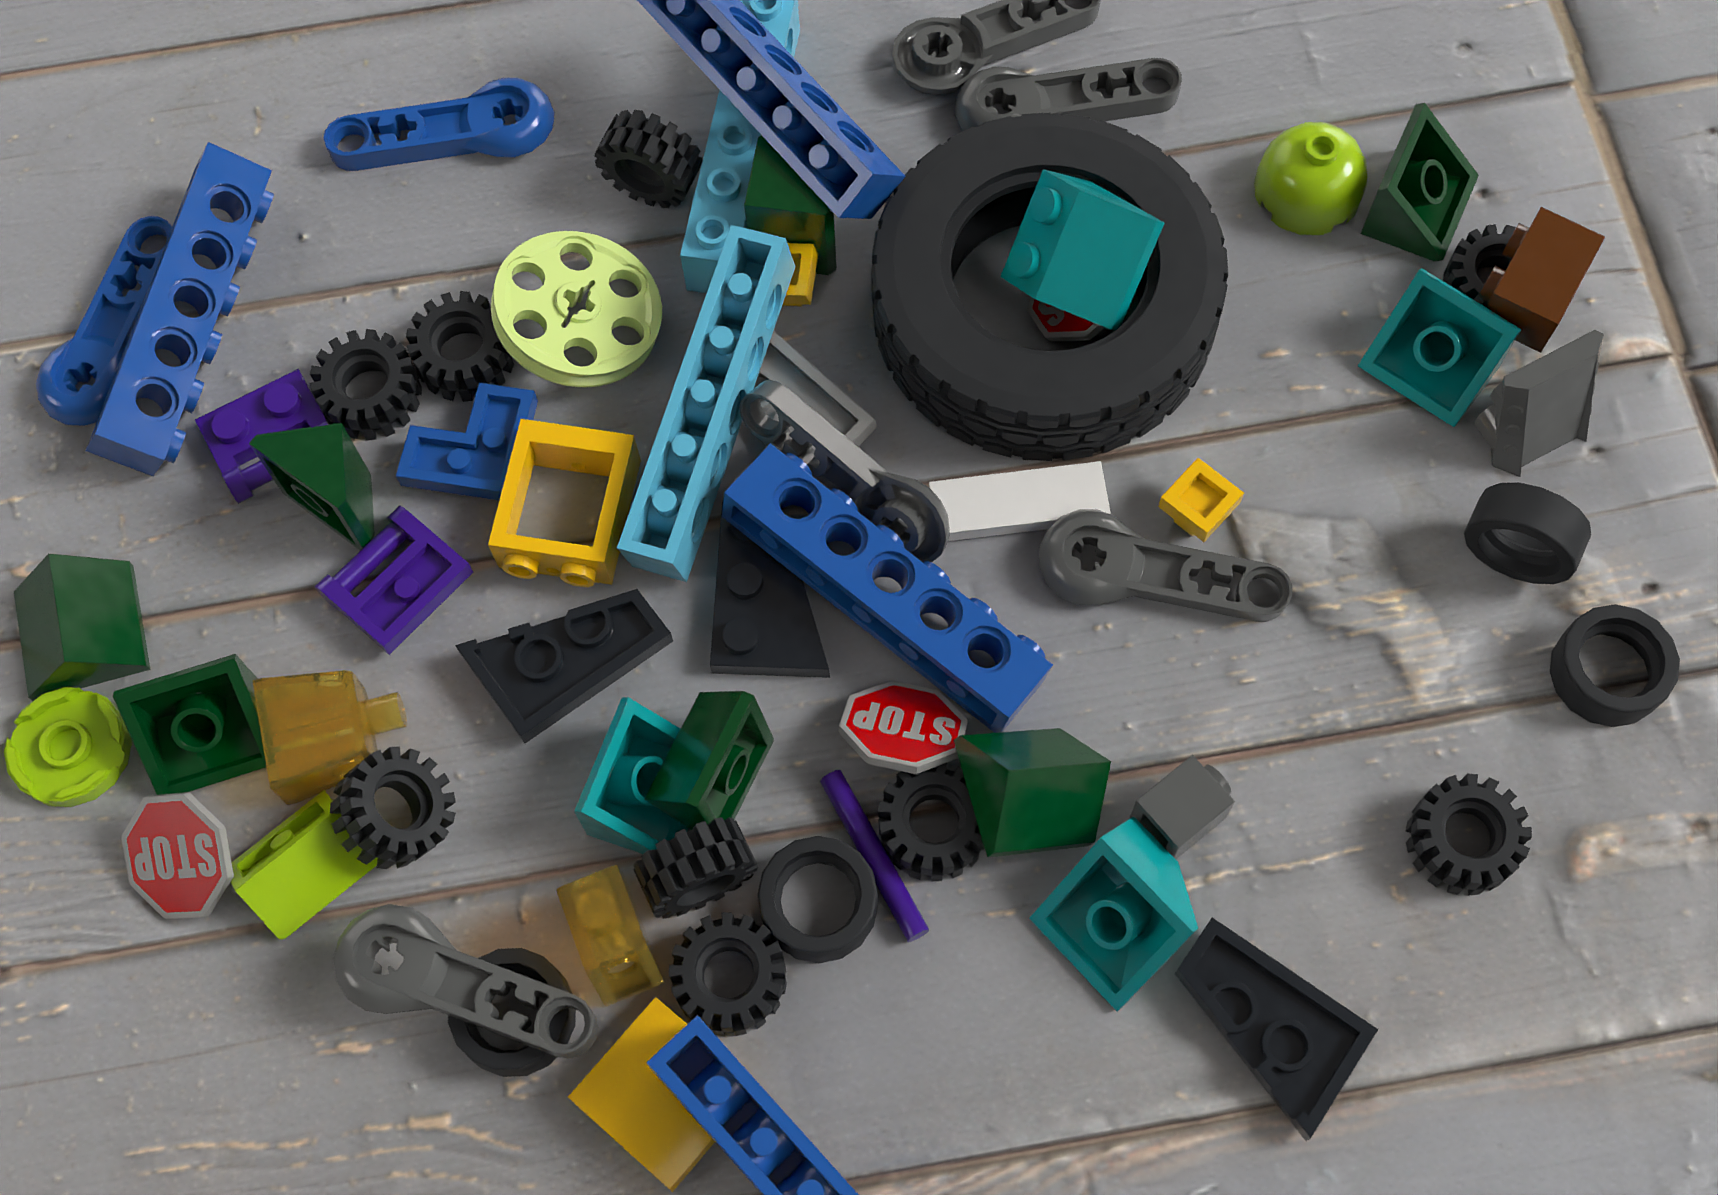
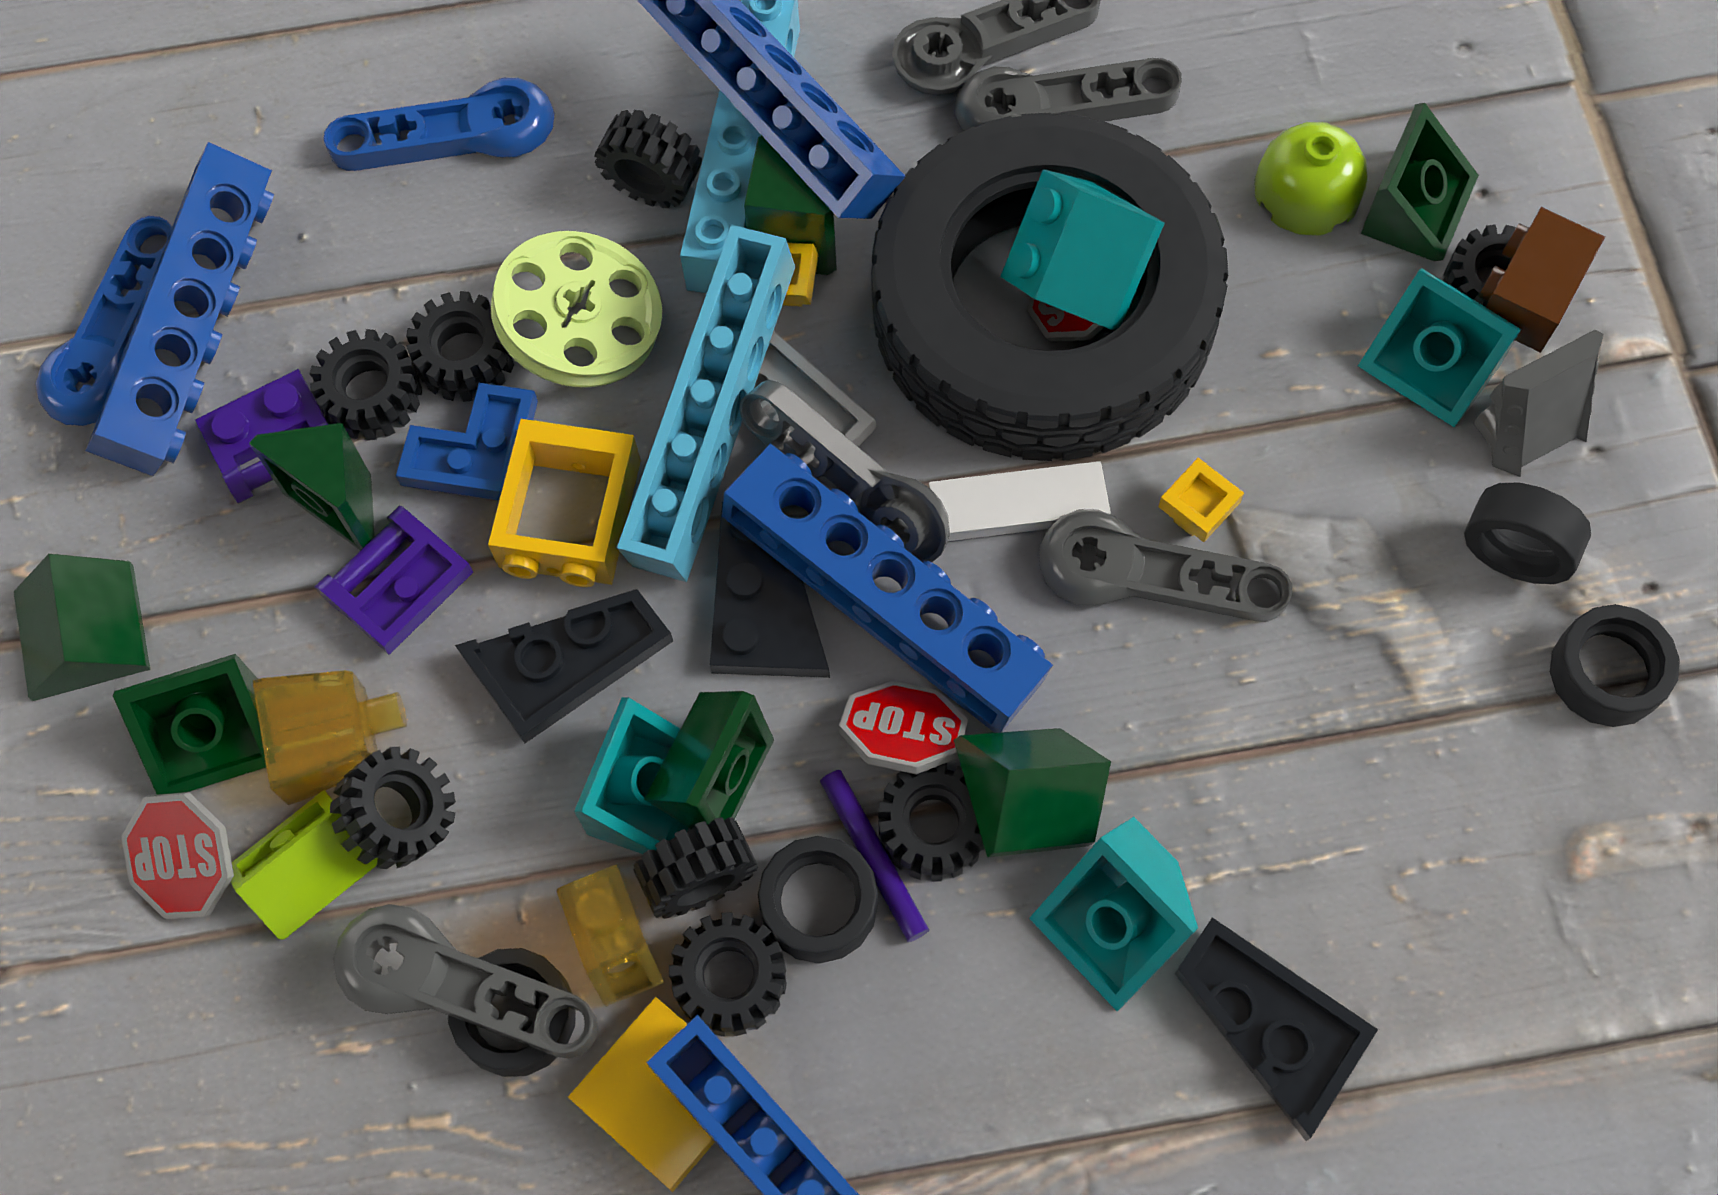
(67, 747): lime tile -> none
(1184, 806): dark grey brick -> none
(1493, 809): black tyre -> none

